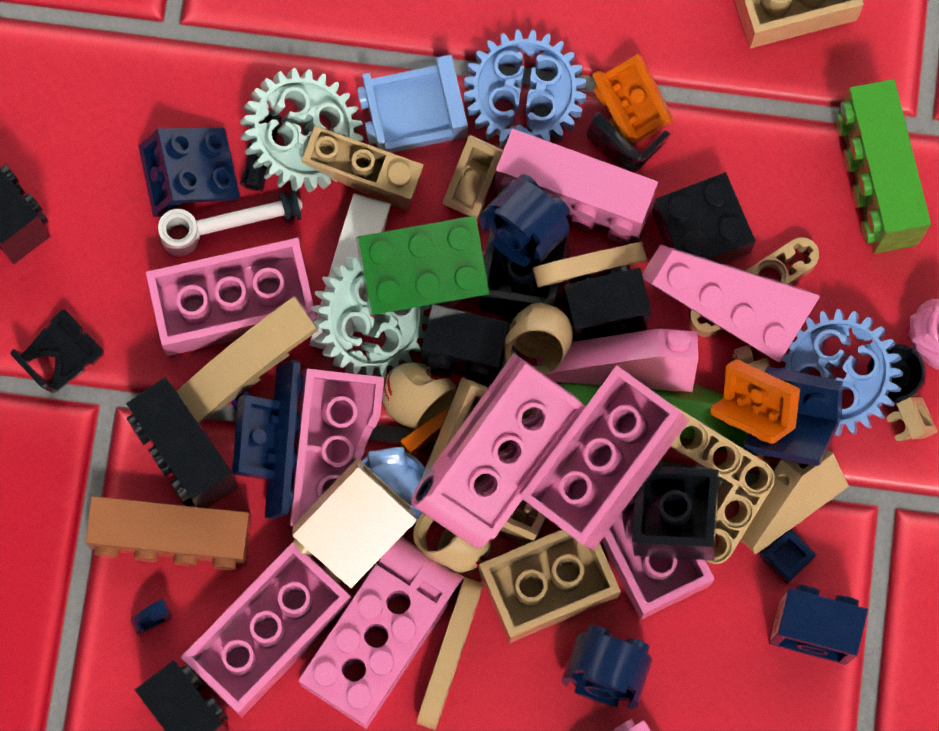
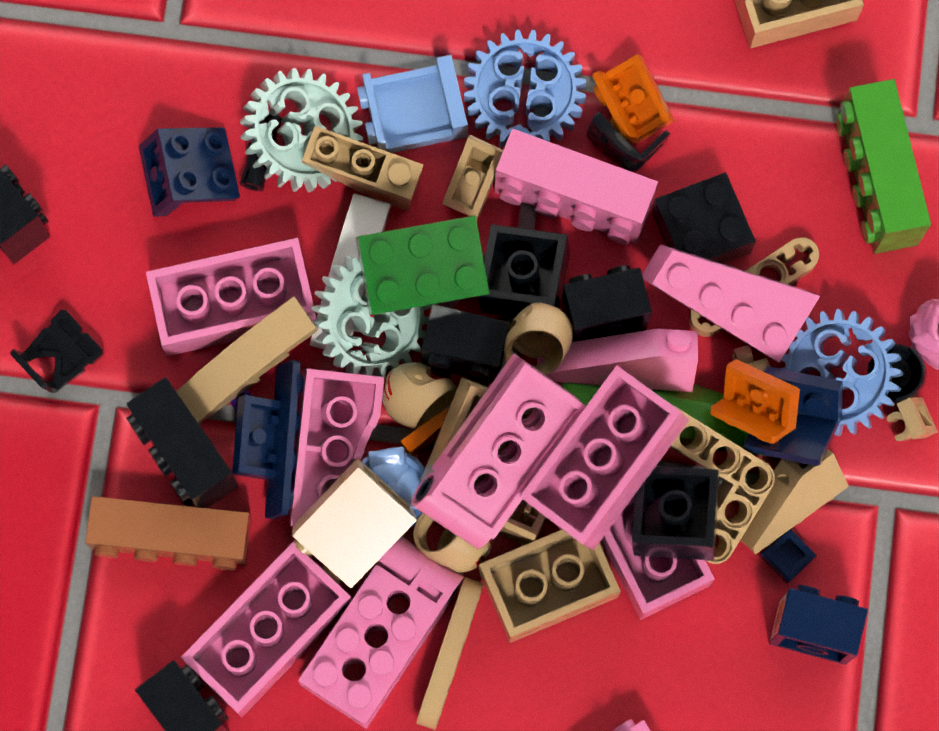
(151, 617): dark blue tile -> none
(289, 206): white piece -> none
(525, 222): dark blue brick -> none
(589, 264): tan beam -> none
(607, 667): dark blue brick -> none

